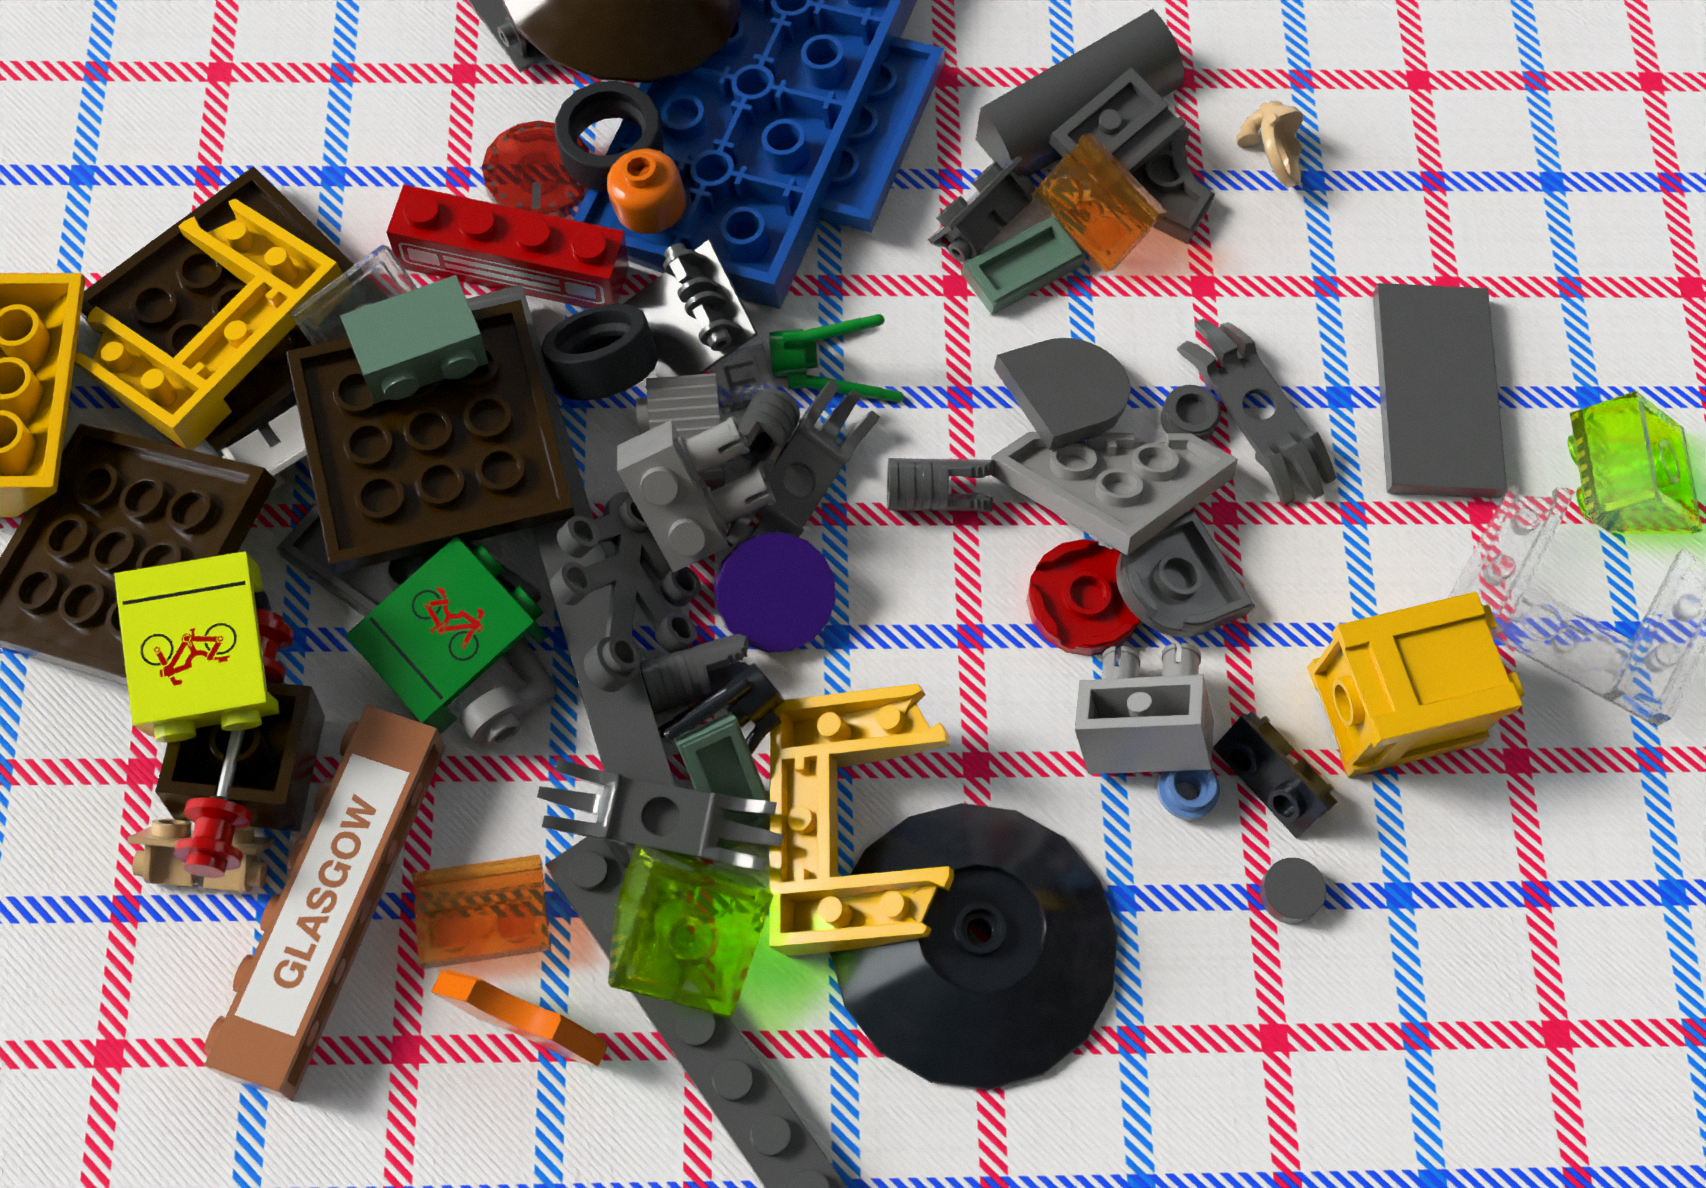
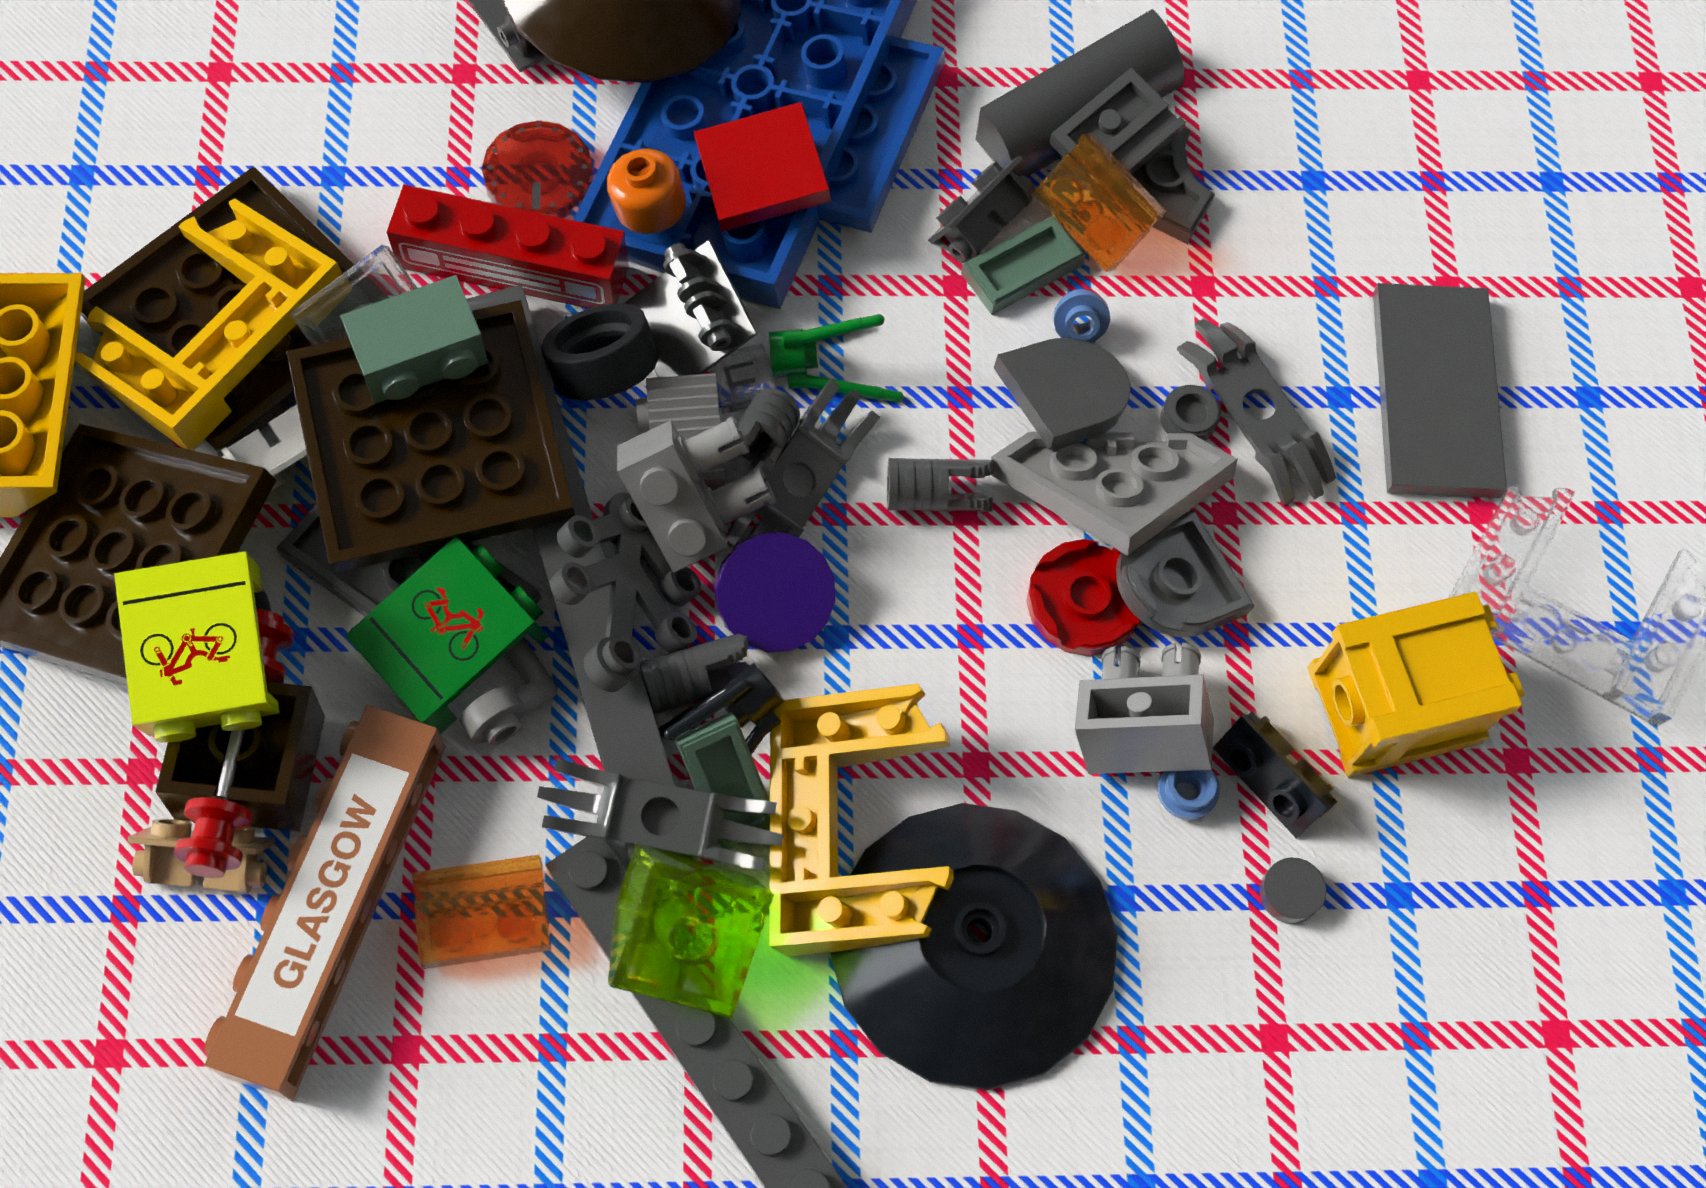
(520, 1017): orange tile -> none
(592, 105): black tyre -> none
(762, 166): none -> red tile
(1077, 304): none -> medium blue plate
(1278, 128): tan piece -> none
(1633, 468): clear neon green slope -> none

